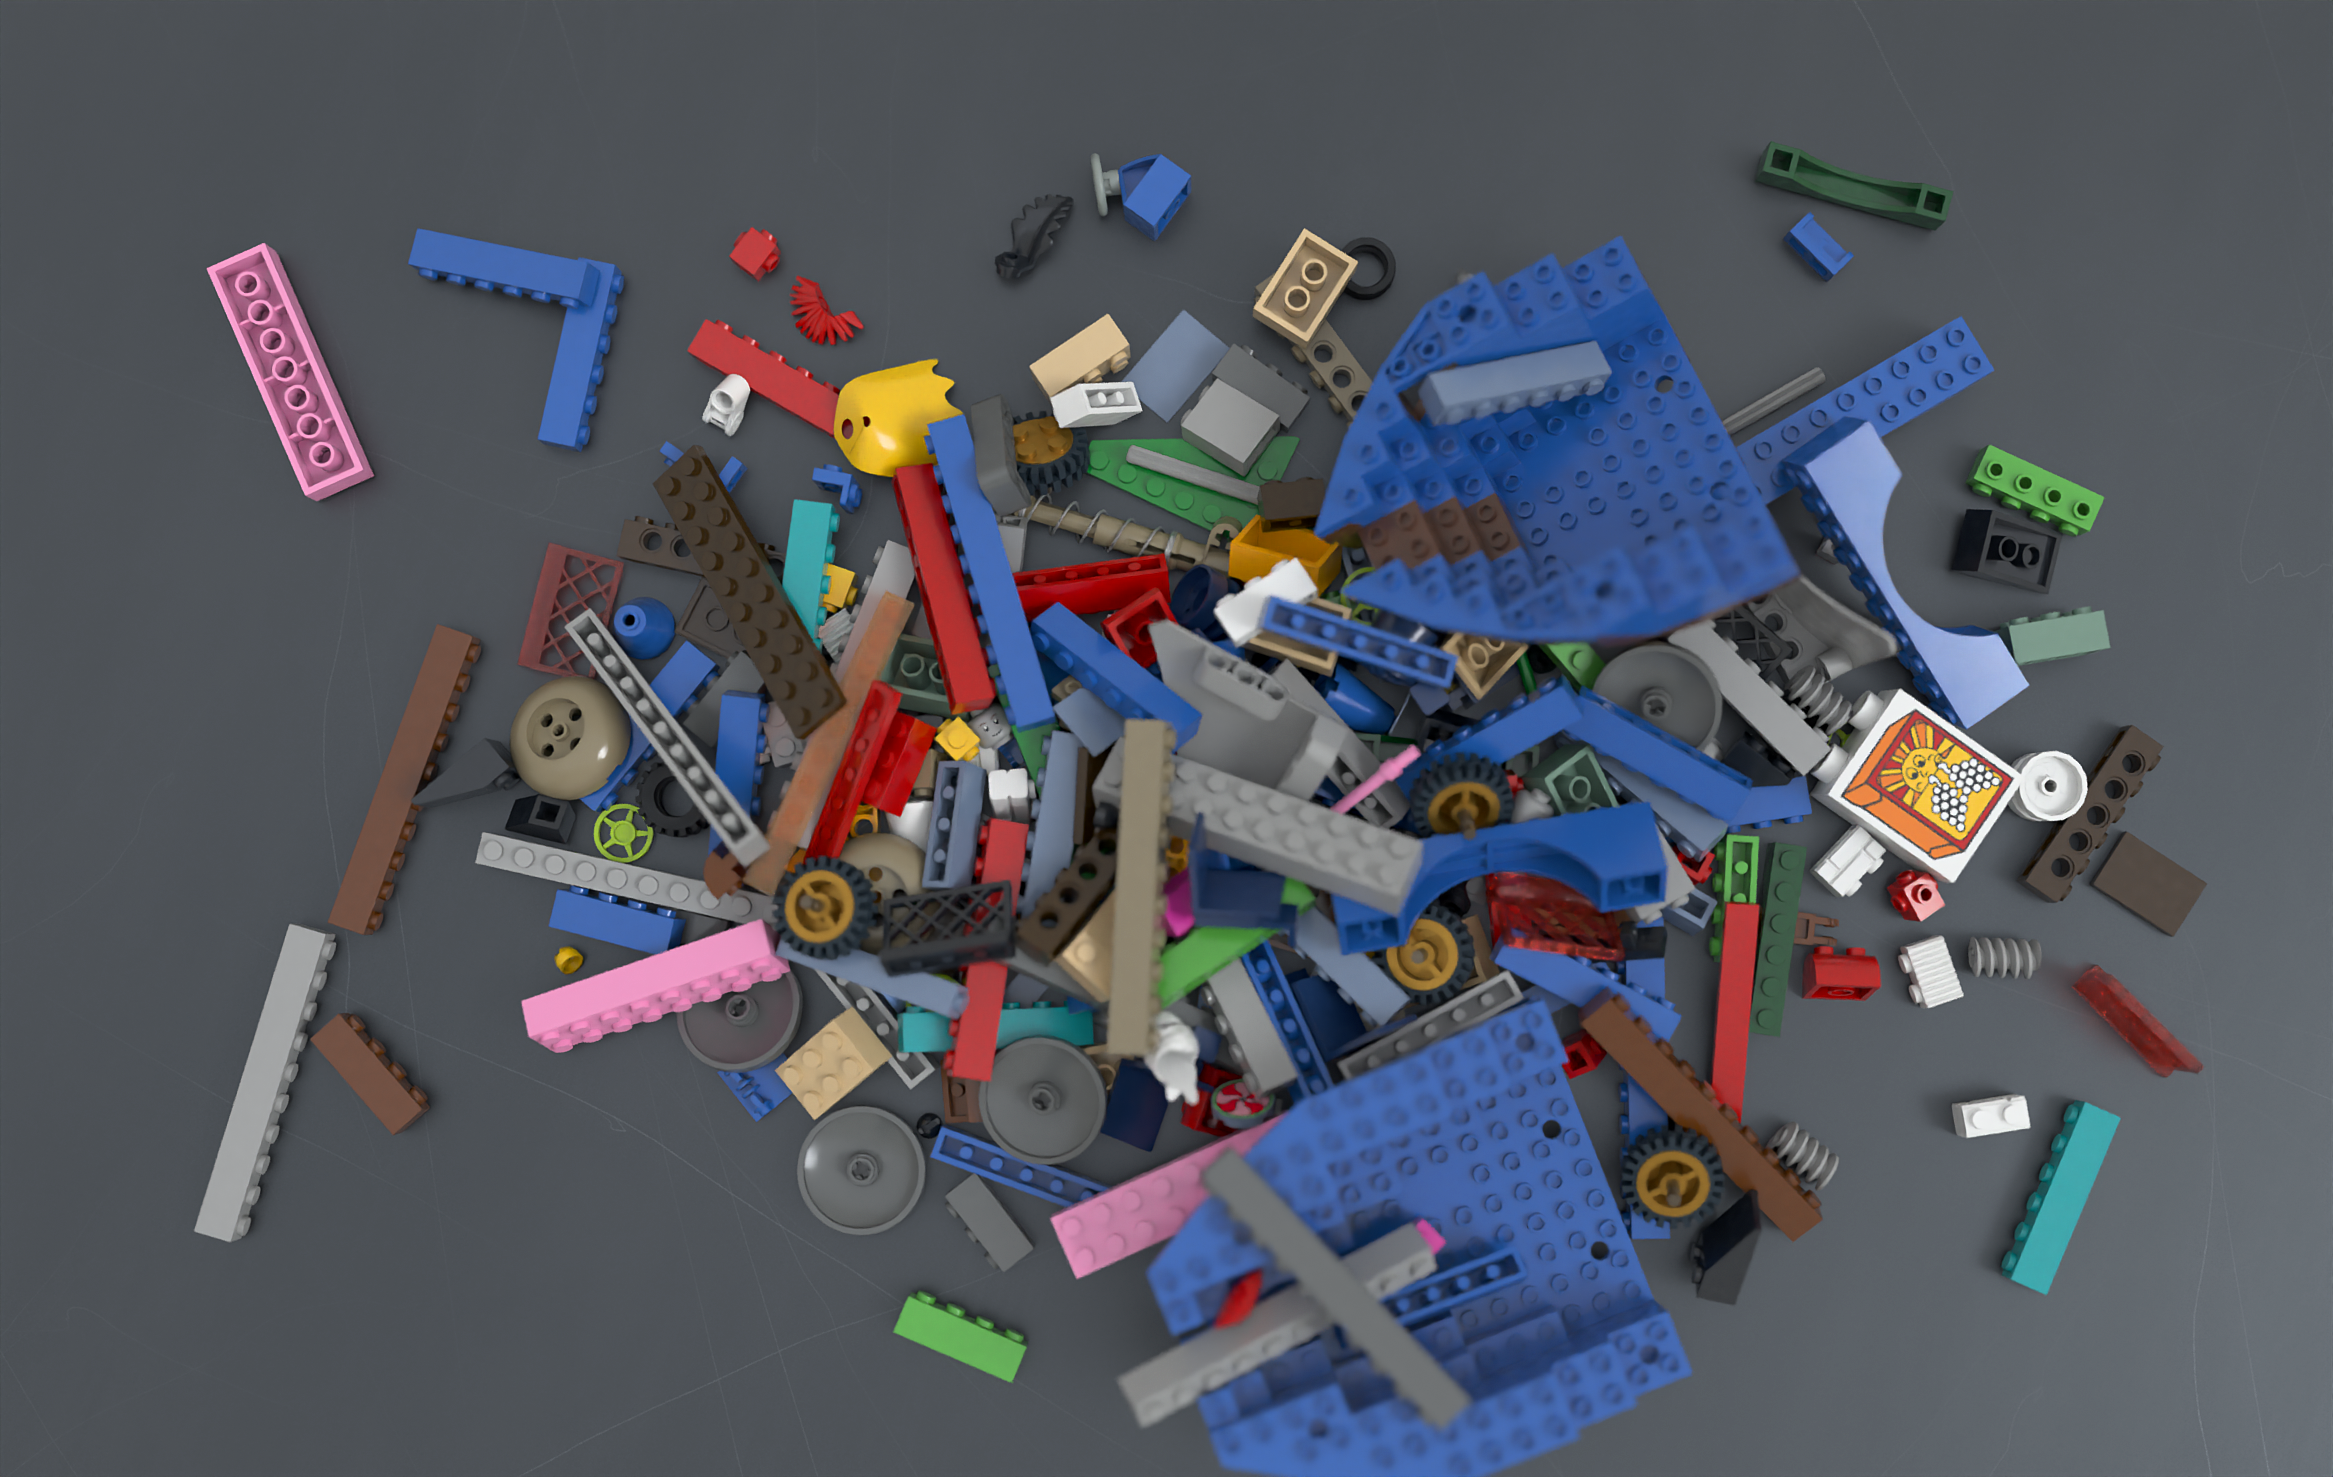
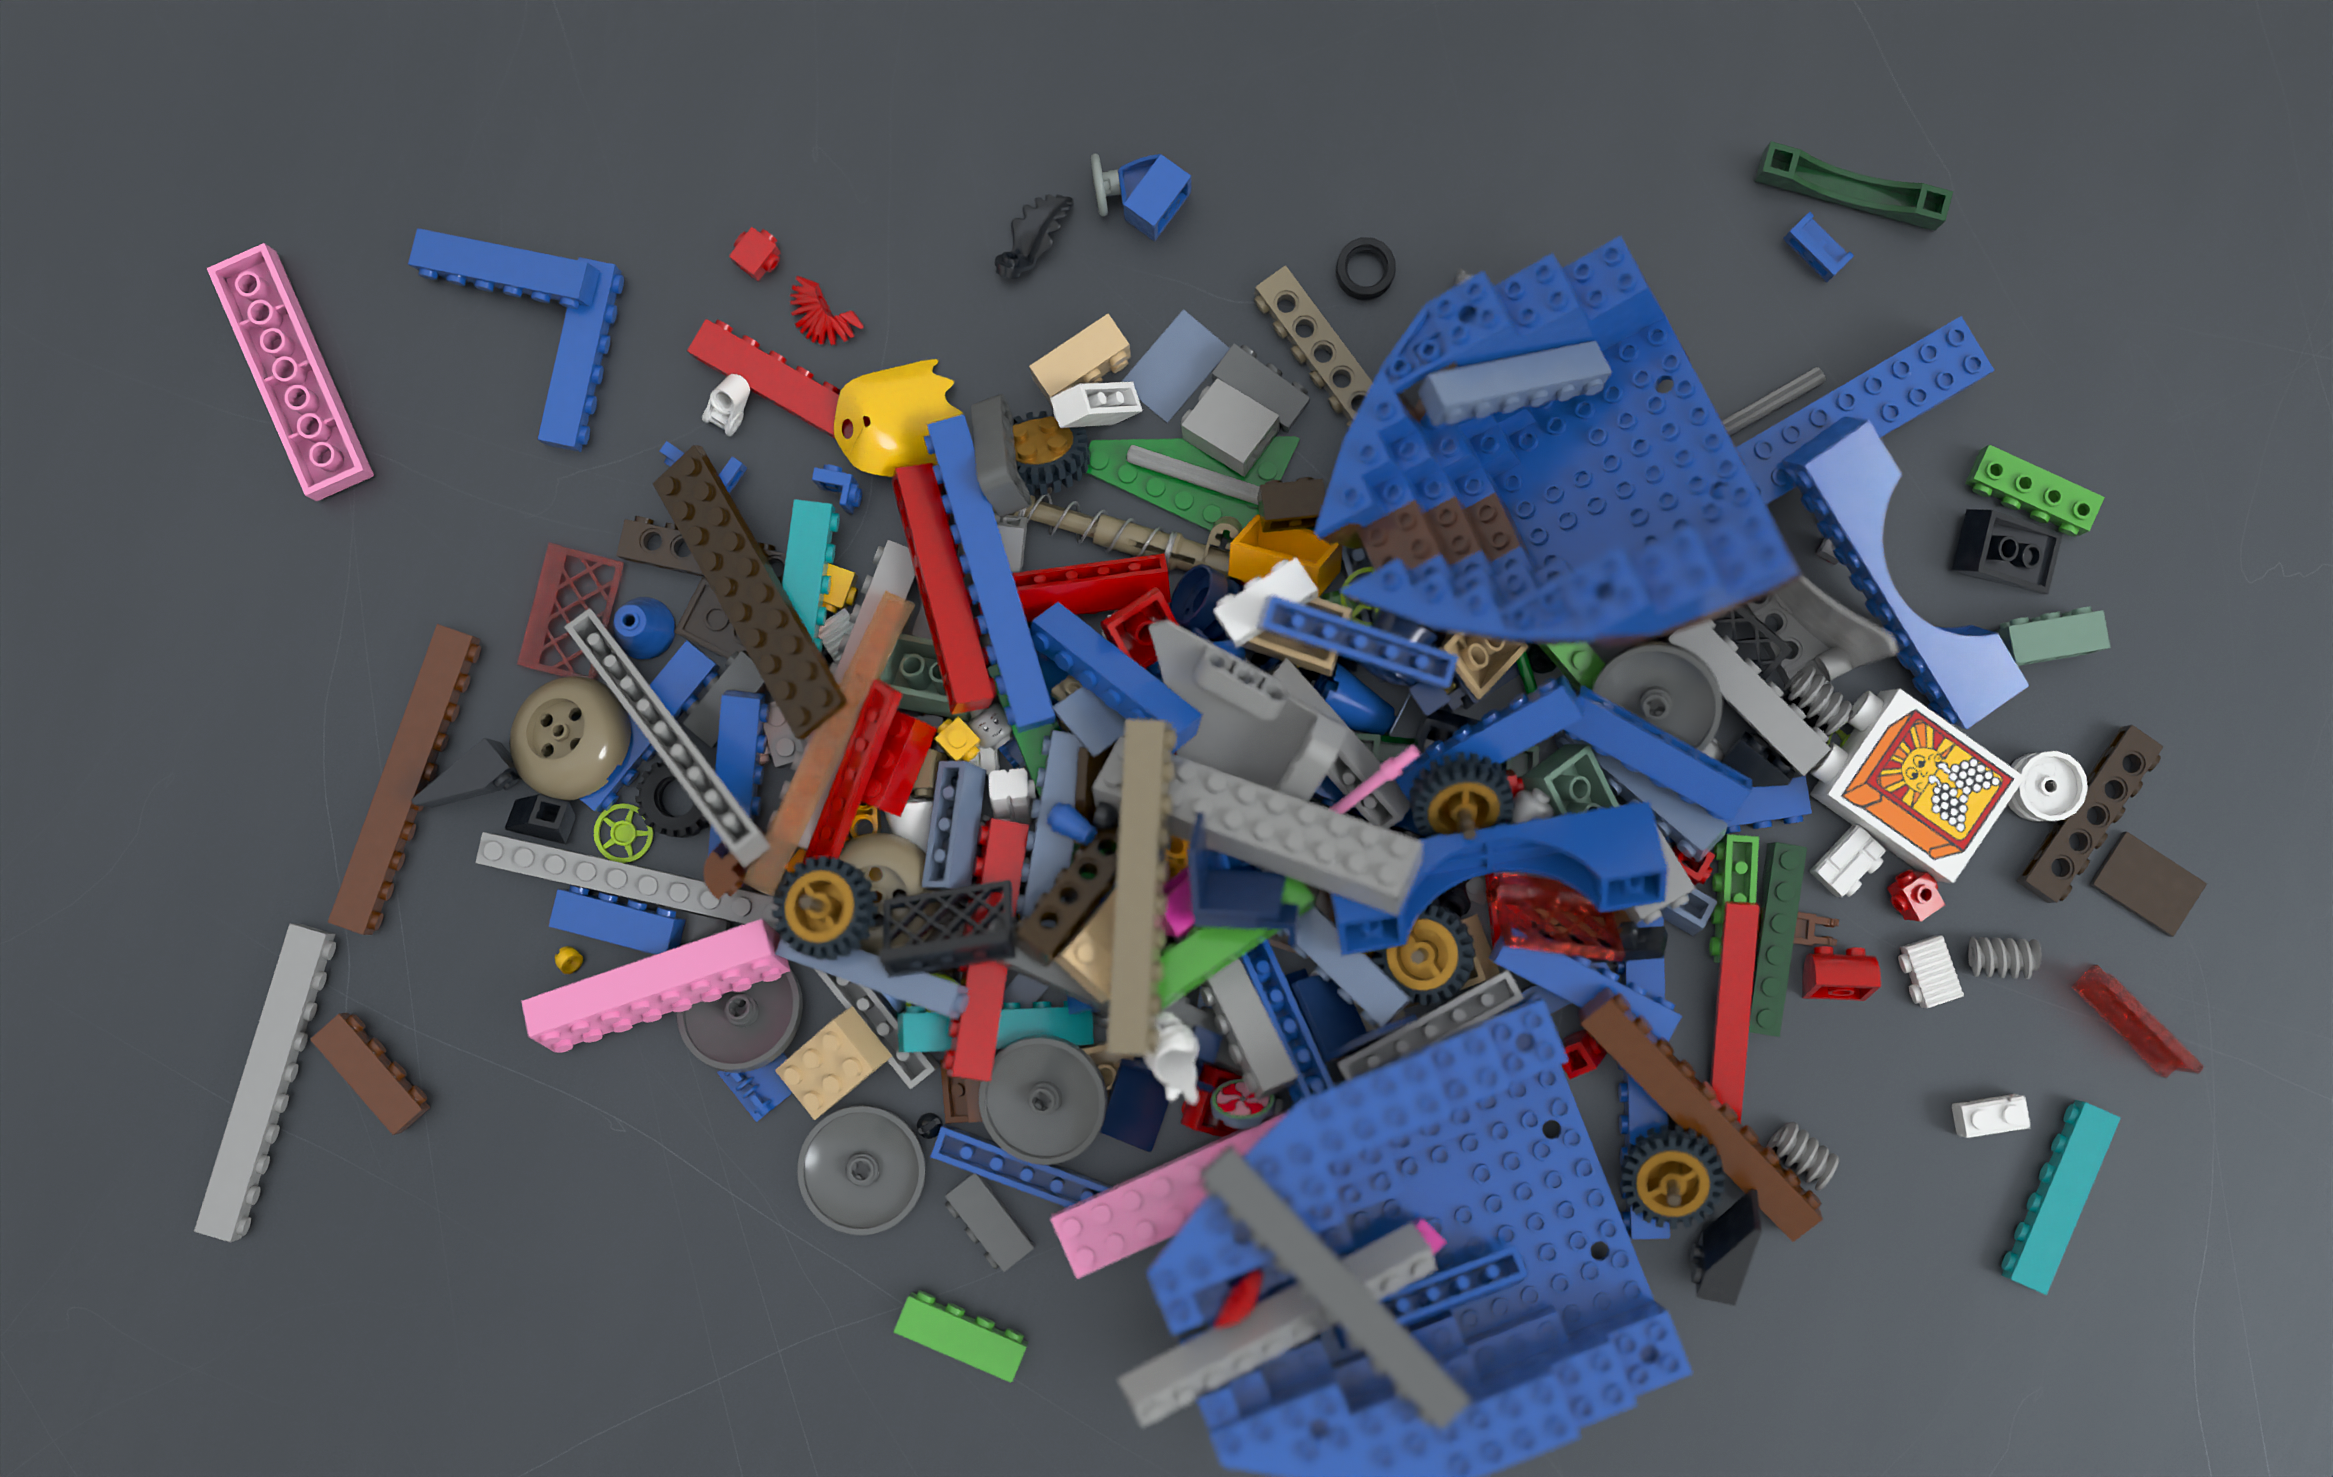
(1071, 824): none -> blue cone
(1305, 288): tan brick -> none

